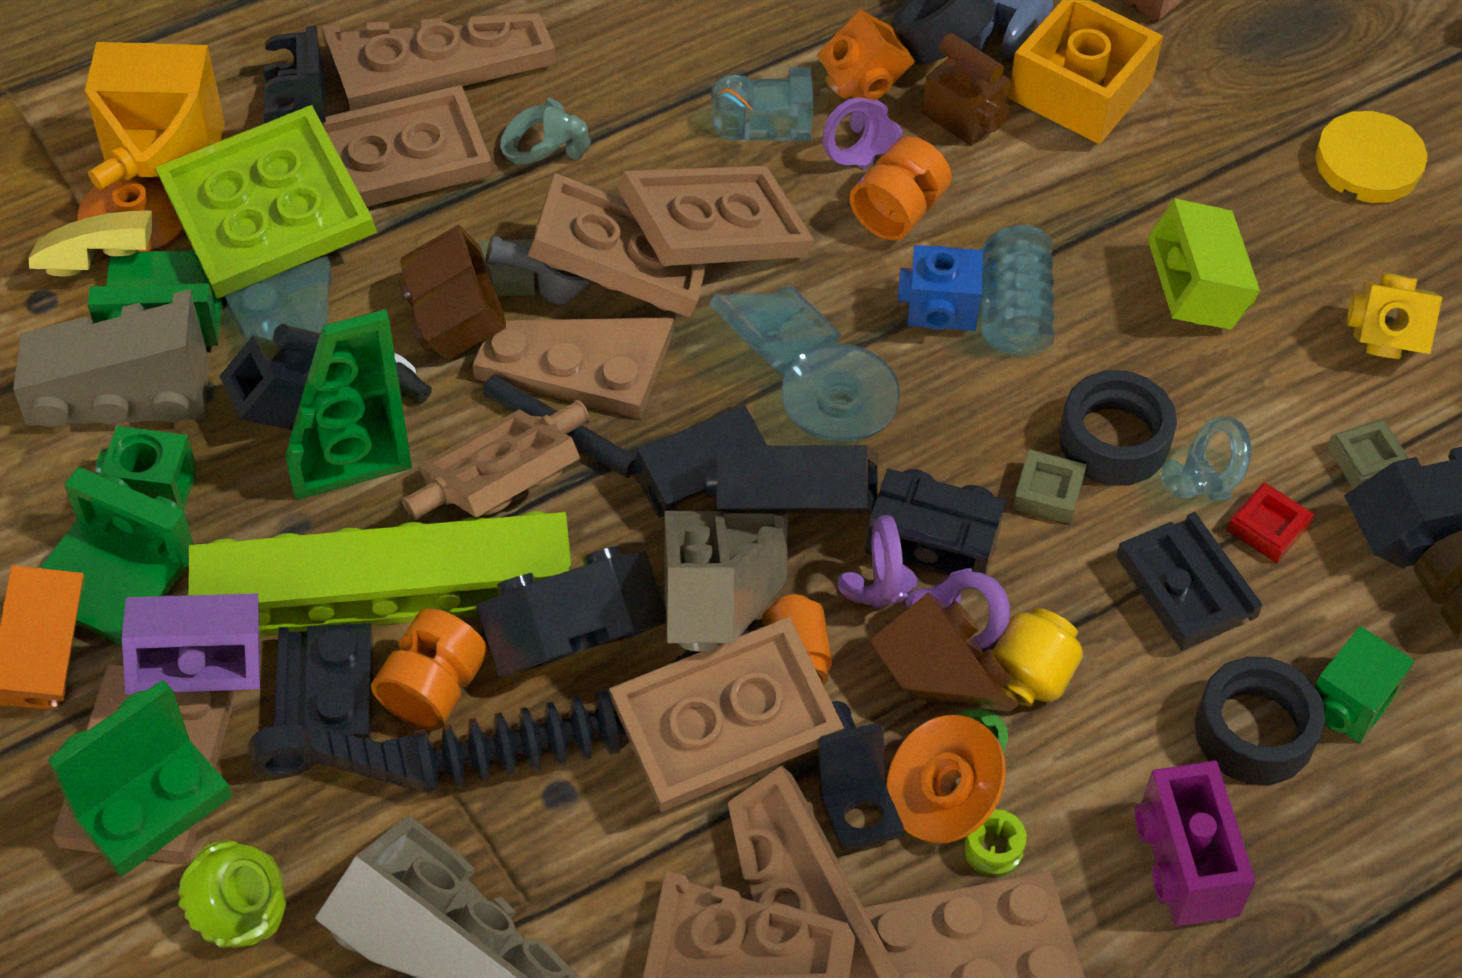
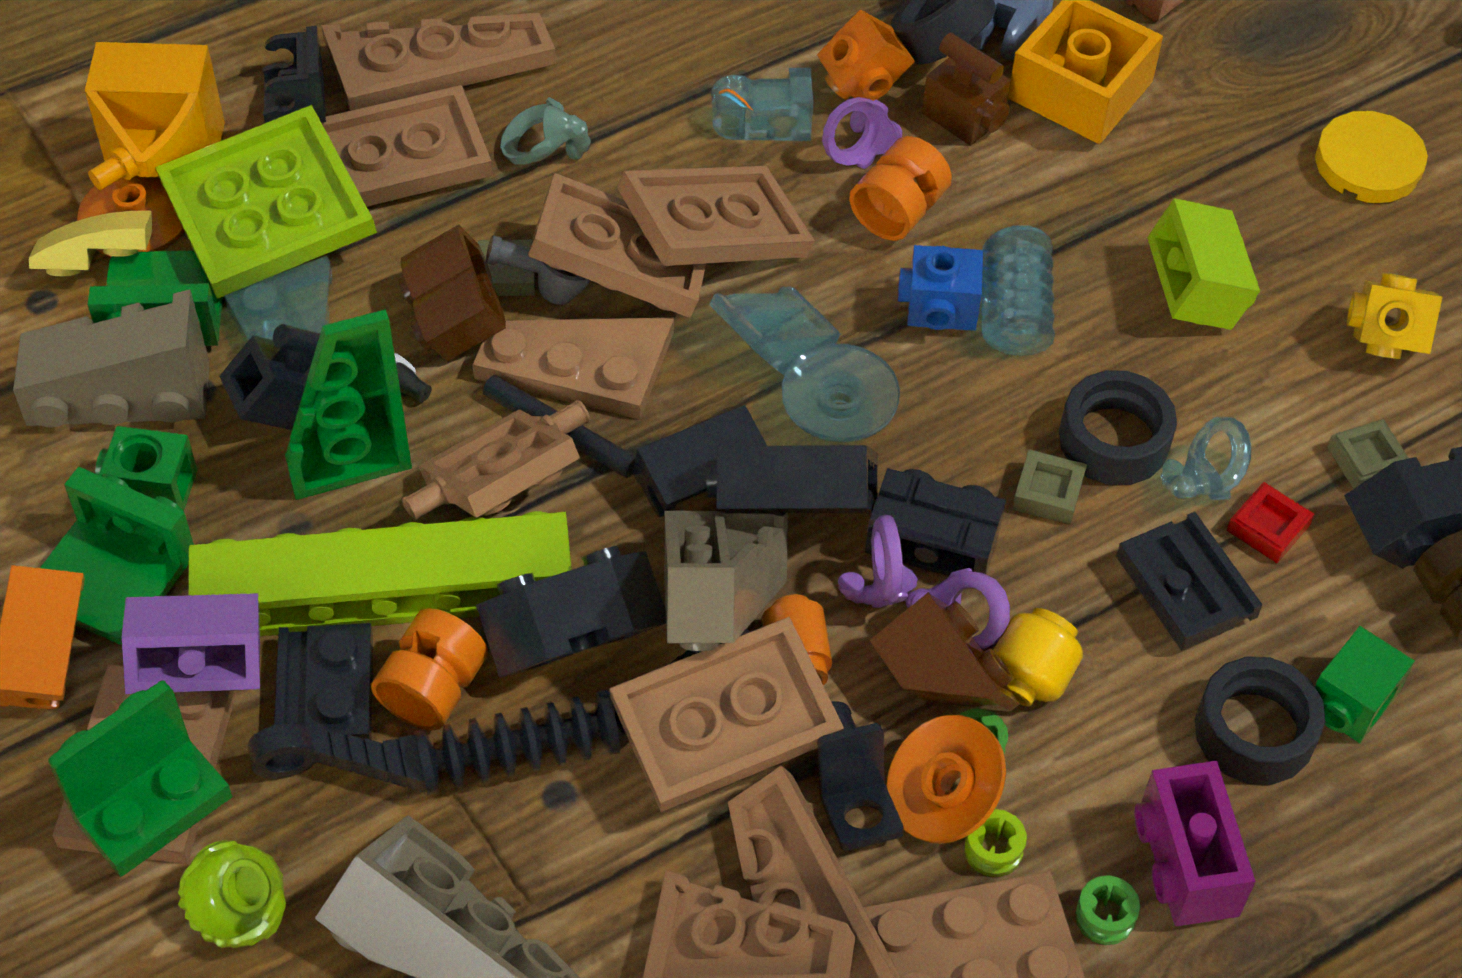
(1107, 931): none -> bright green bush

